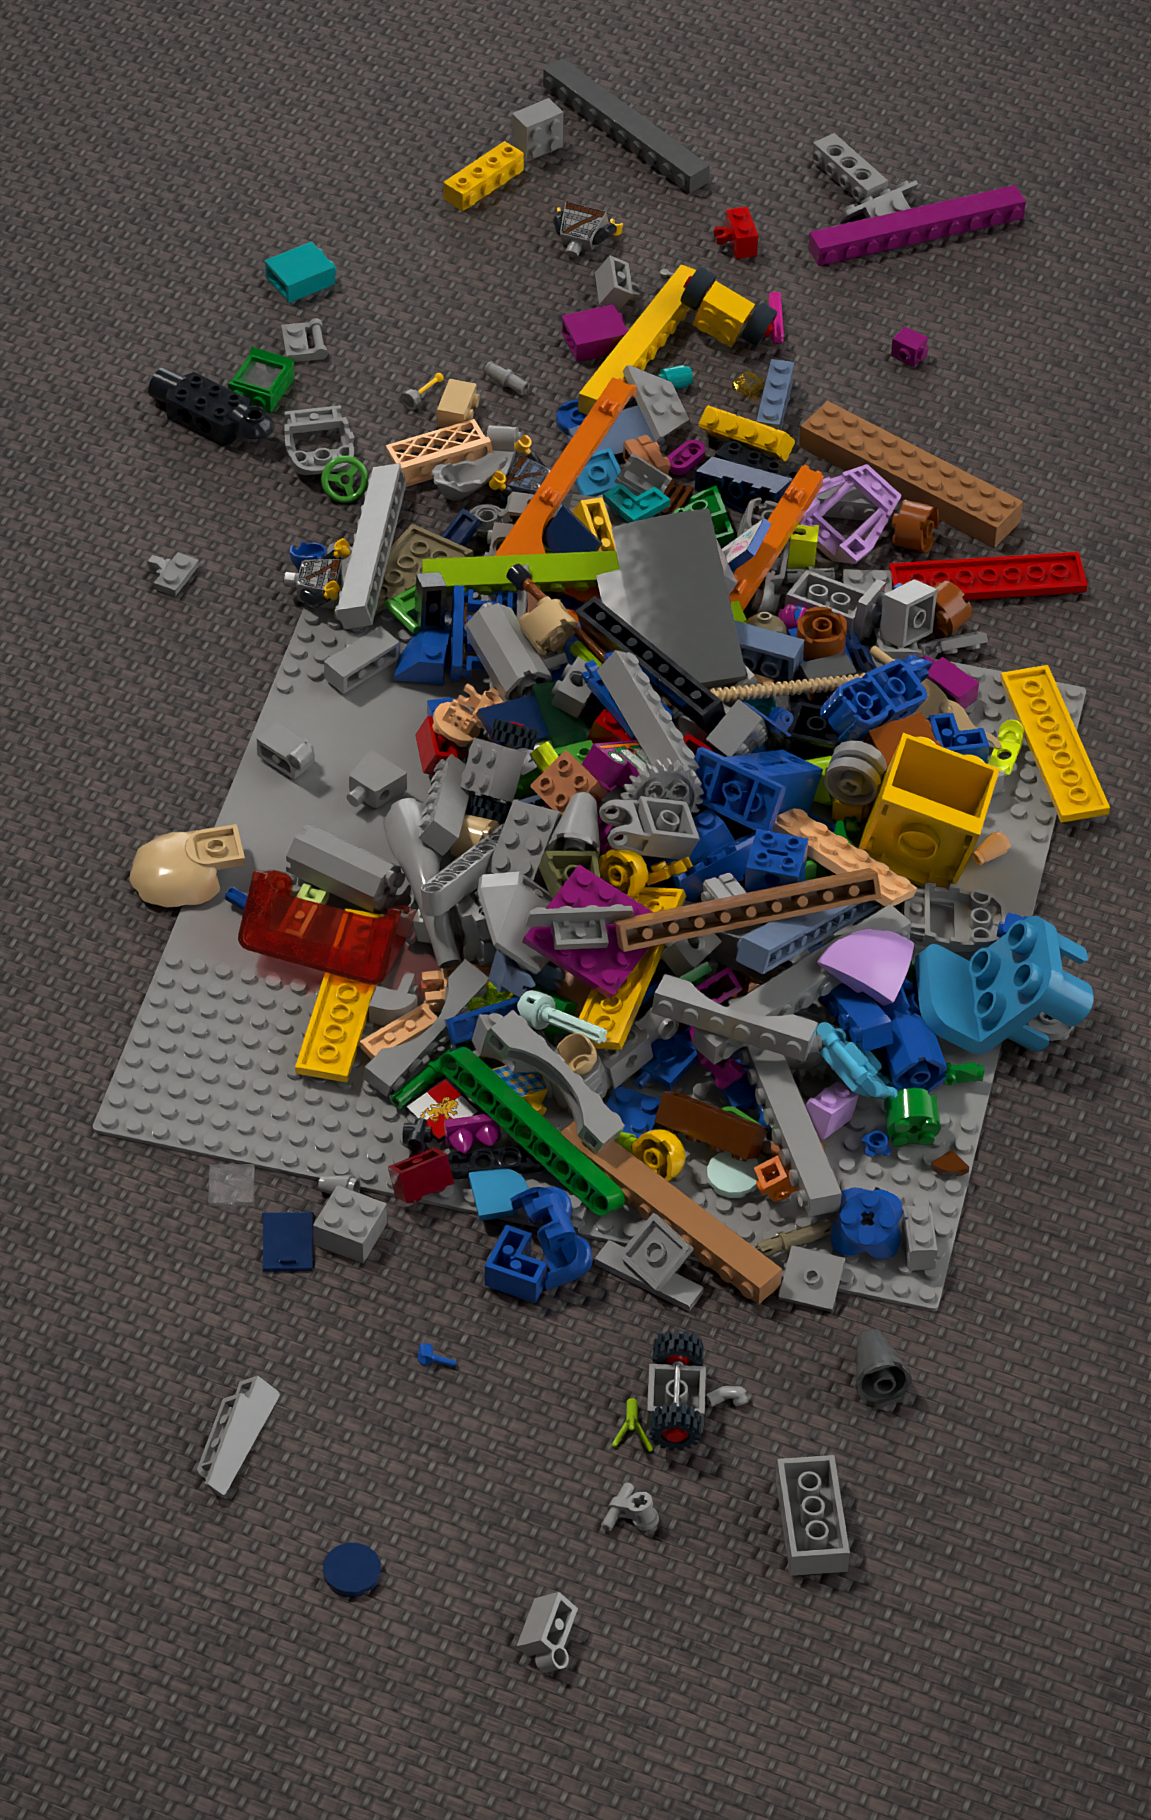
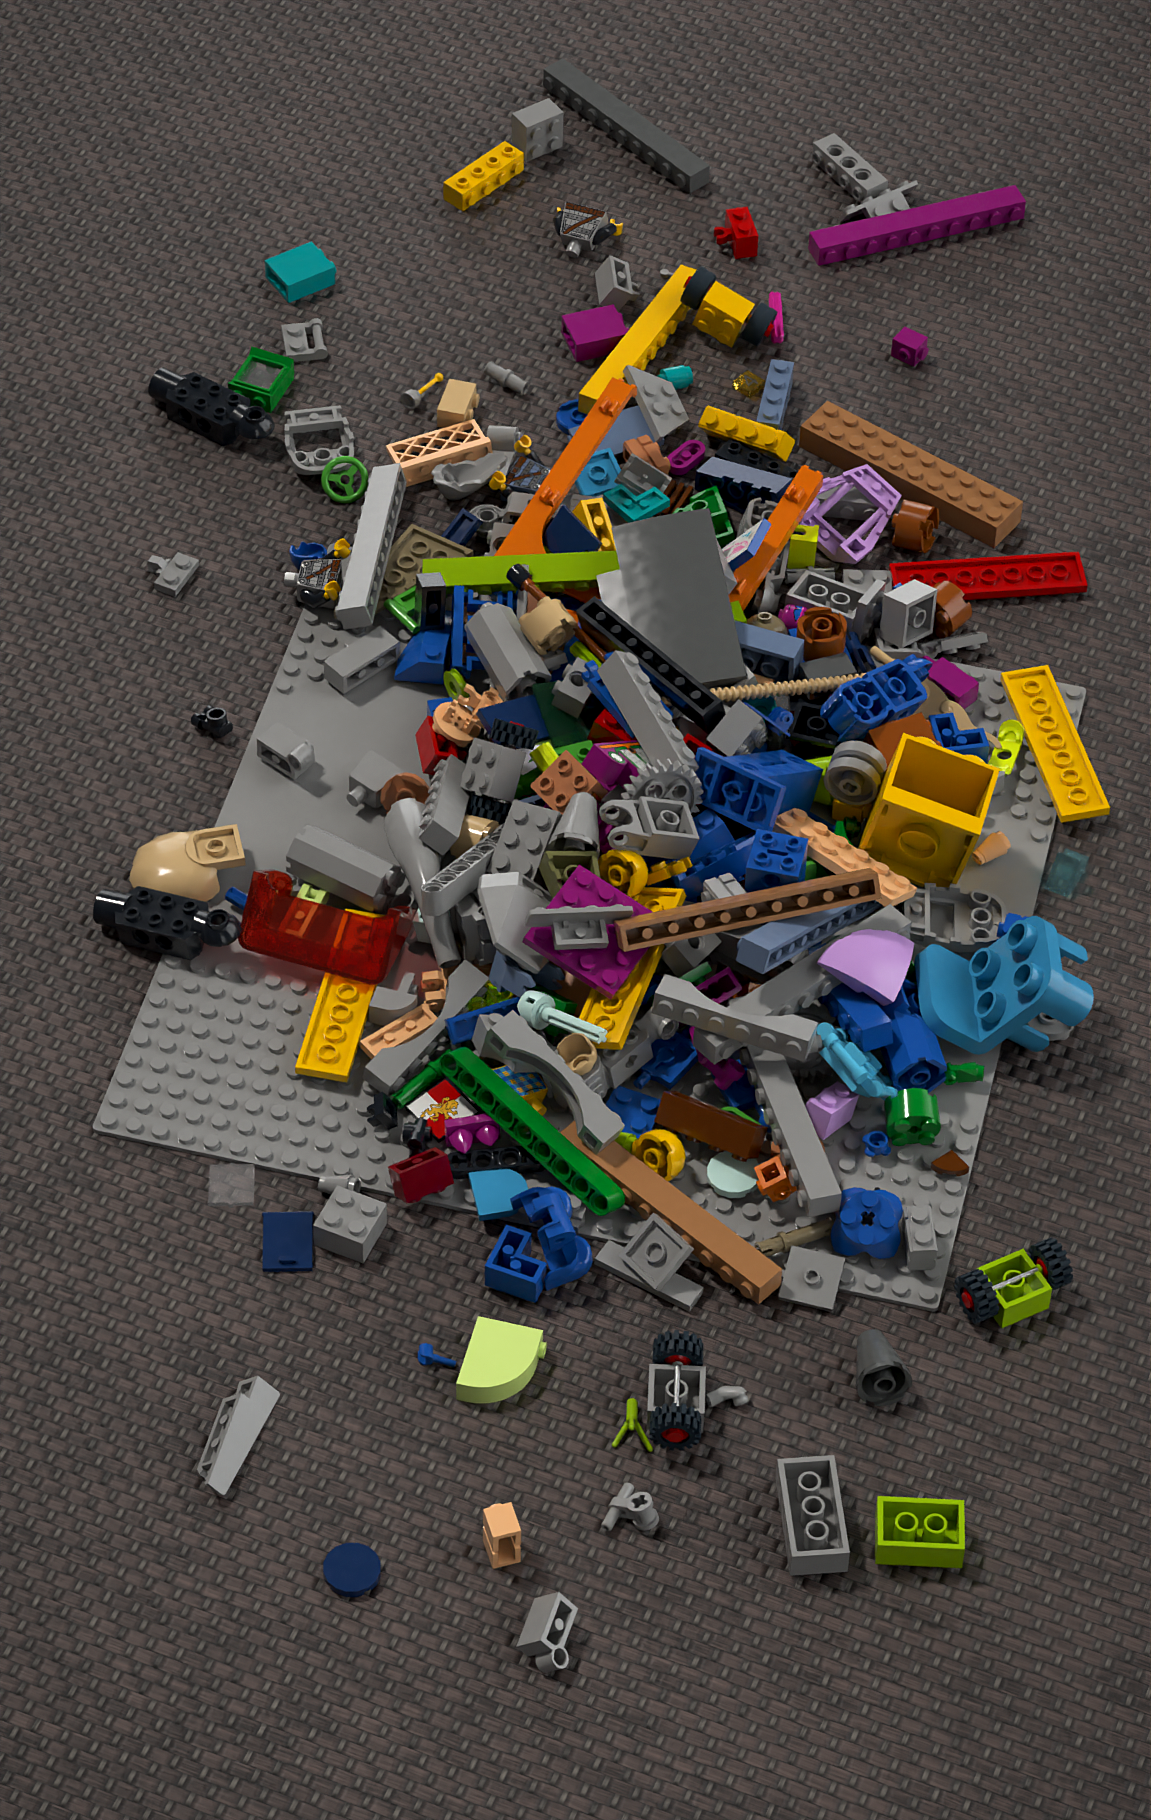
(165, 921): none -> black brick
(213, 720): none -> black plate
(384, 1111): none -> black tile
(404, 786): none -> nougat tile
(455, 684): none -> lime piece
(498, 1361): none -> yellowish green brick
(501, 1535): none -> light nougat piece
(919, 1532): none -> lime brick
(1014, 1284): none -> brick
(1066, 872): none -> clear light blue slope

